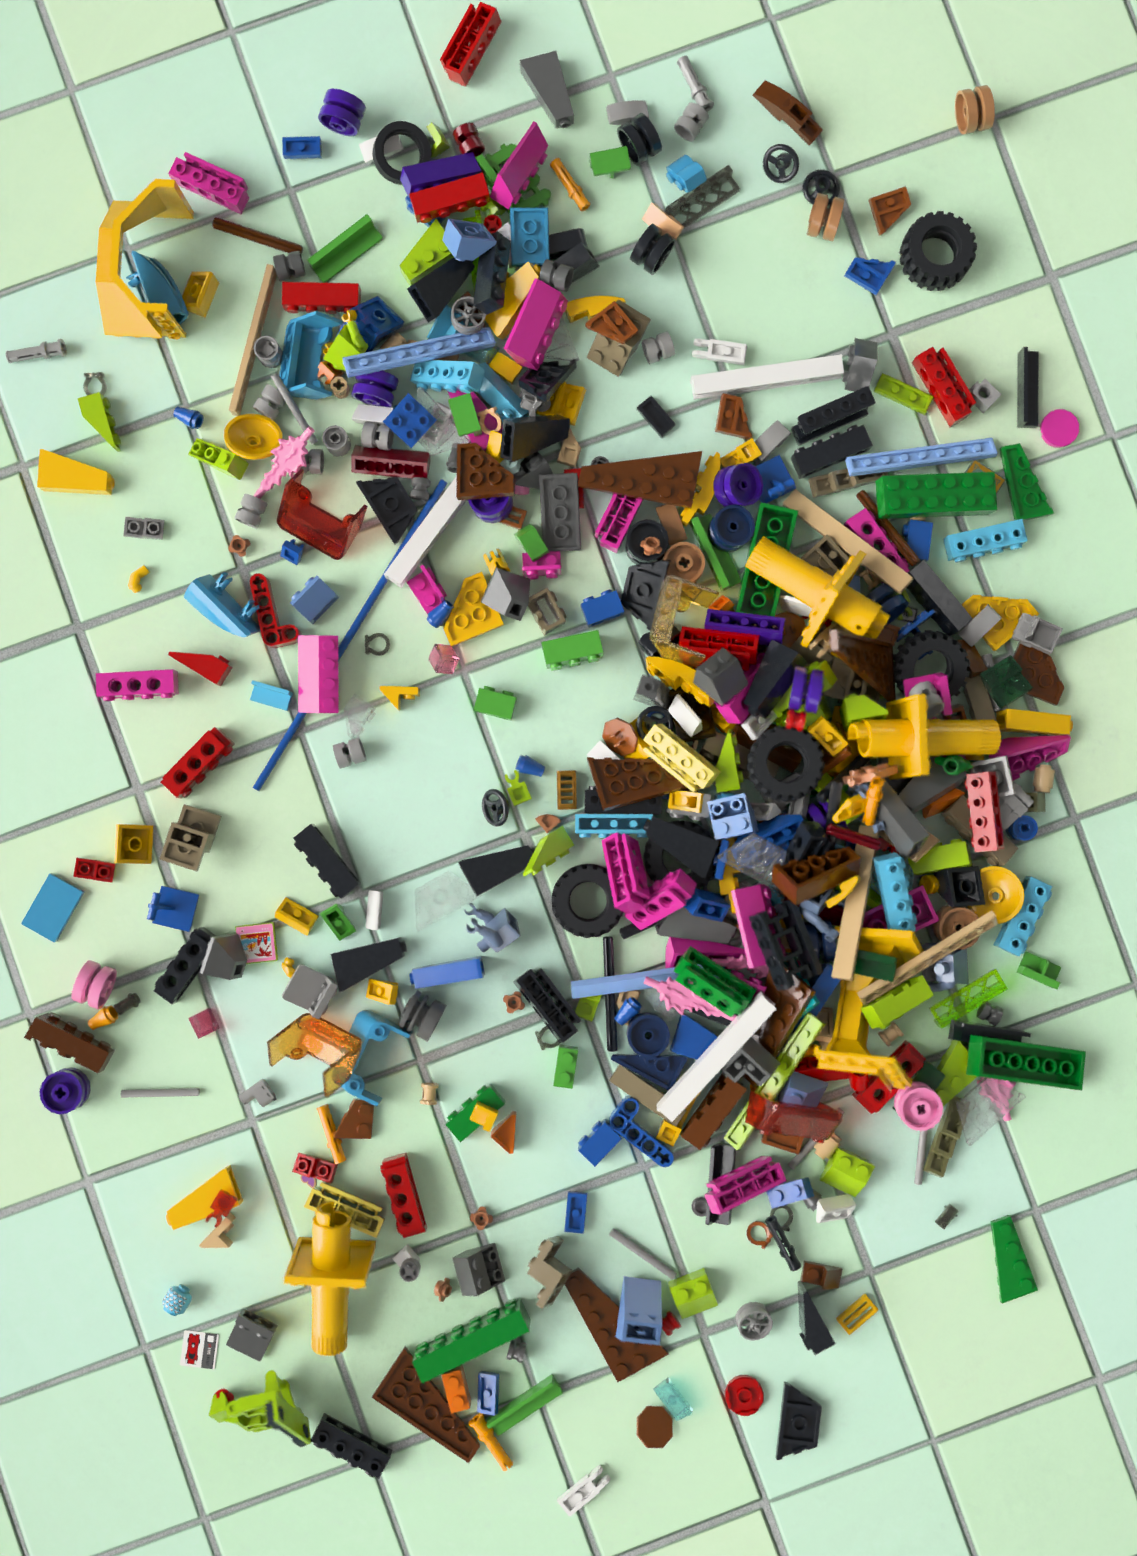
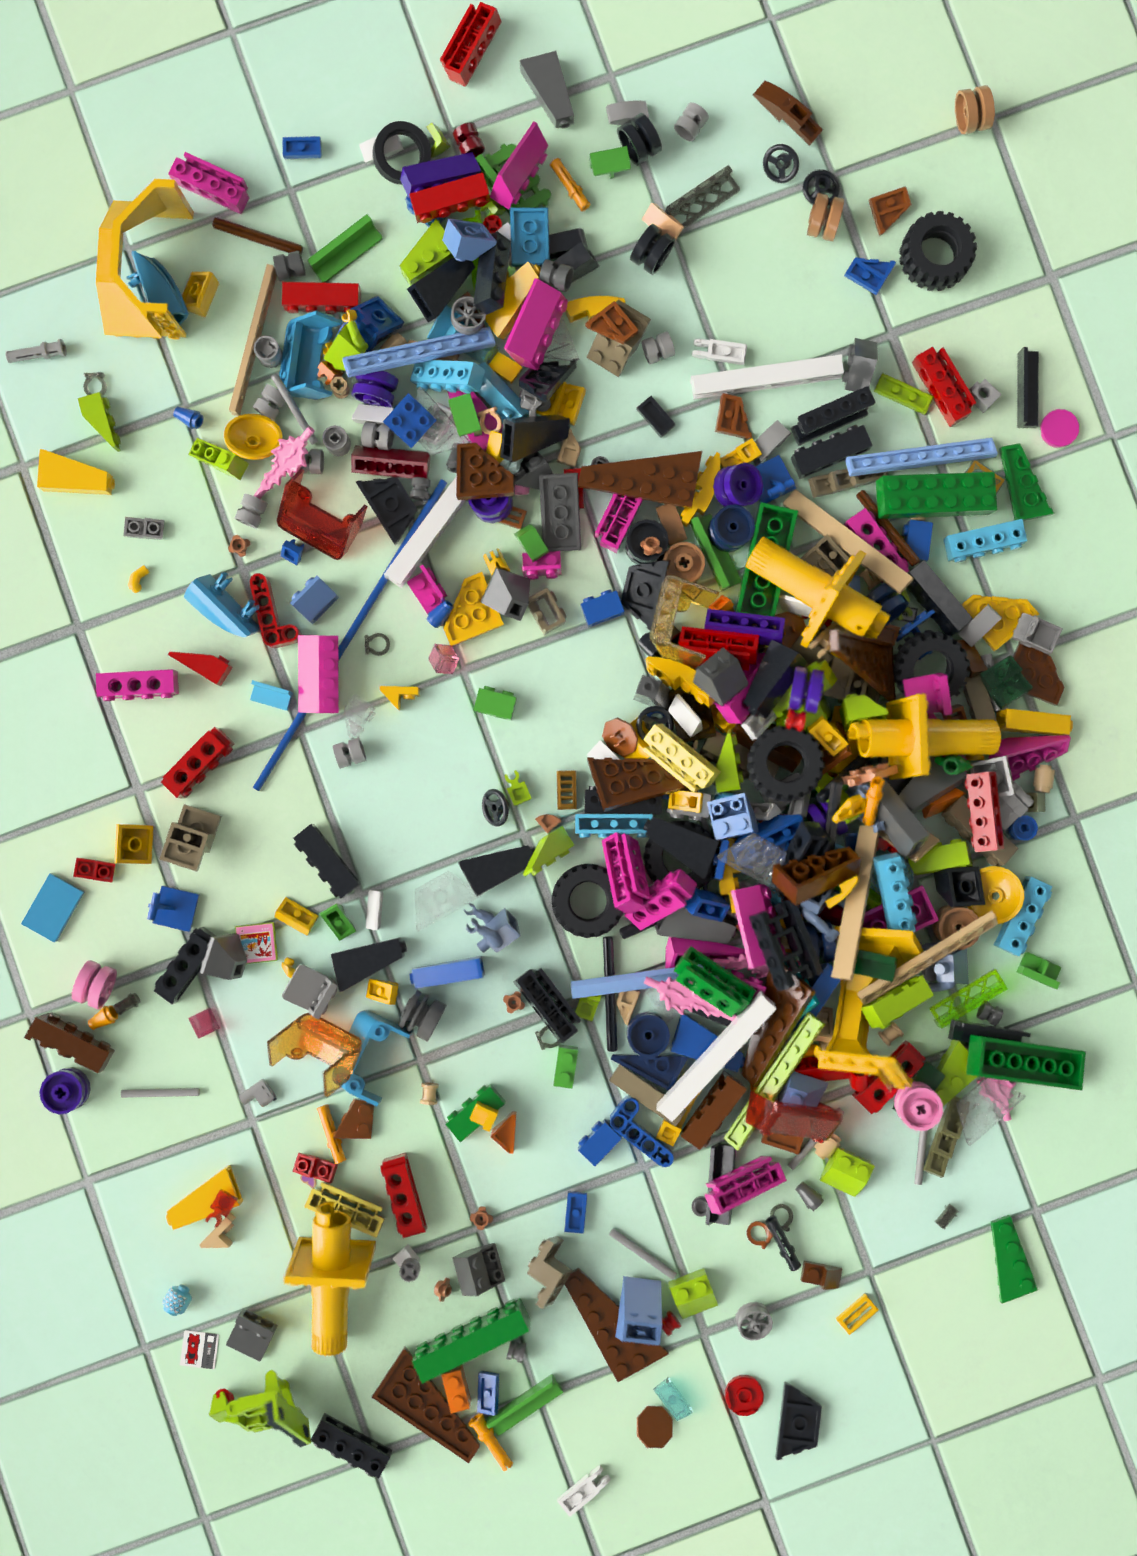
(341, 112): dark purple wheel -> none
(529, 766): blue cone -> none
(572, 650): bright green brick -> none
(628, 1010): blue cone -> none
(686, 174): dark azure brick -> none
(698, 91): light grey pin -> none
(753, 1061): dark grey brick -> none
(790, 1192): brick -> none
(814, 1331): black slope -> none
(835, 1208): white slope -> none
(853, 836): dark red axle -> none
(929, 883): yellow tile -> none
(935, 703): light grey wheel -> none

